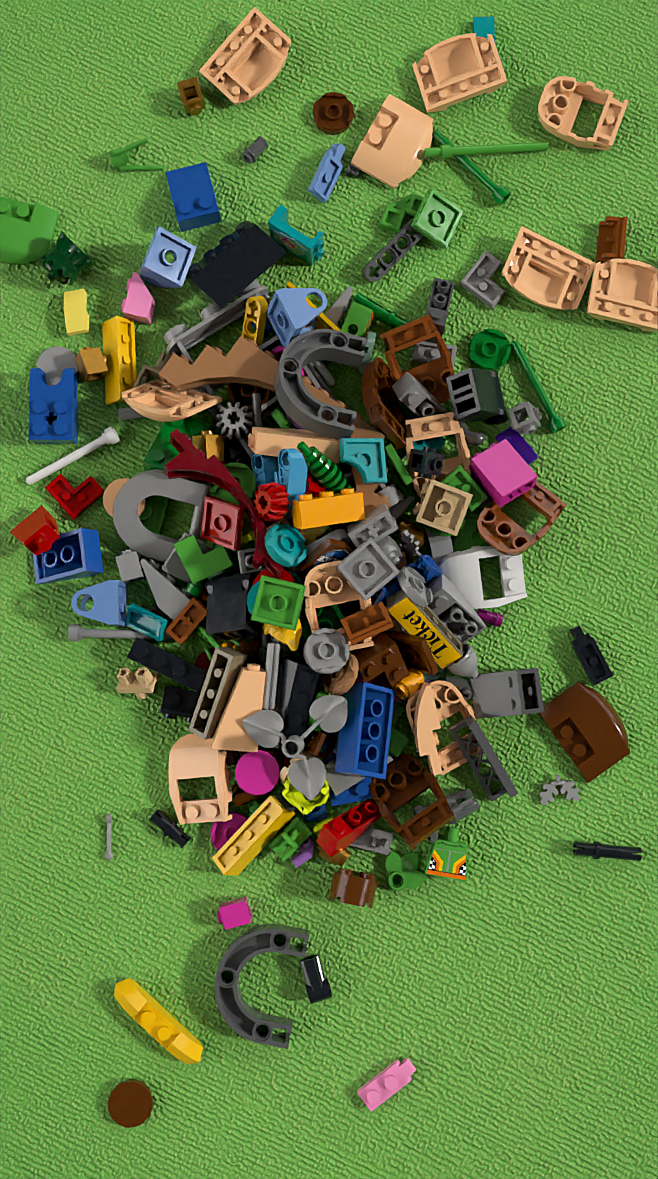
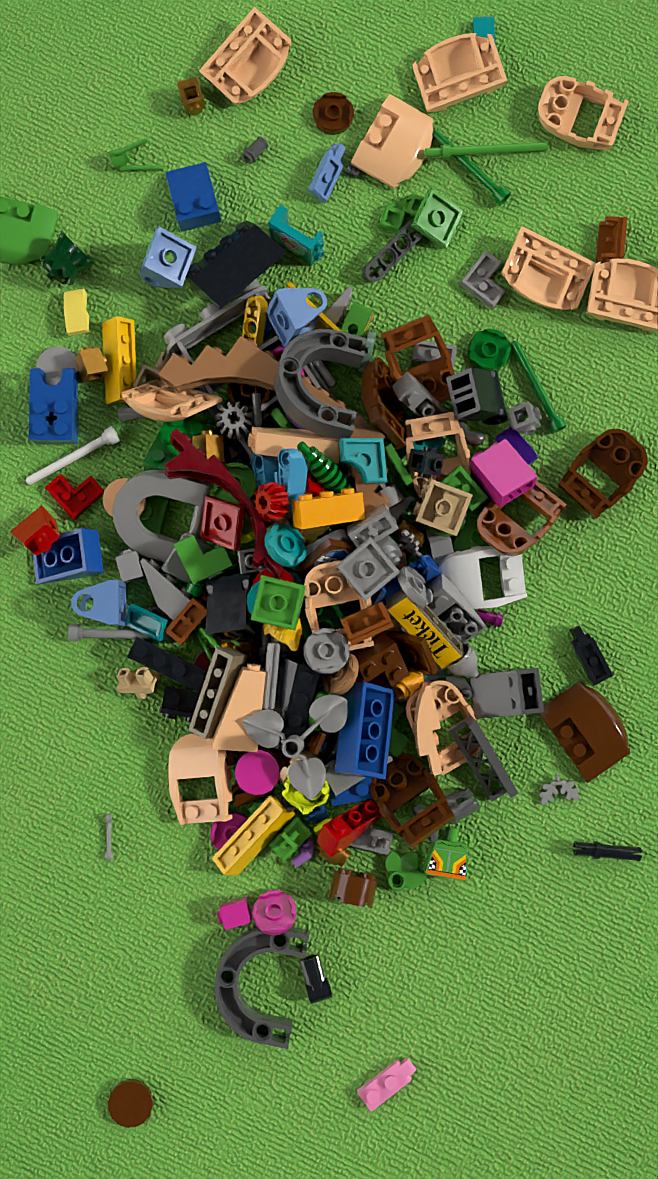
(139, 303): bright pink slope -> none
(158, 1021): yellow brick -> none
(170, 828): black pin -> none
(274, 912): none -> dark pink tile
(383, 314): green pin -> none
(439, 304): dark grey slope -> none
(618, 457): none -> reddish brown slope

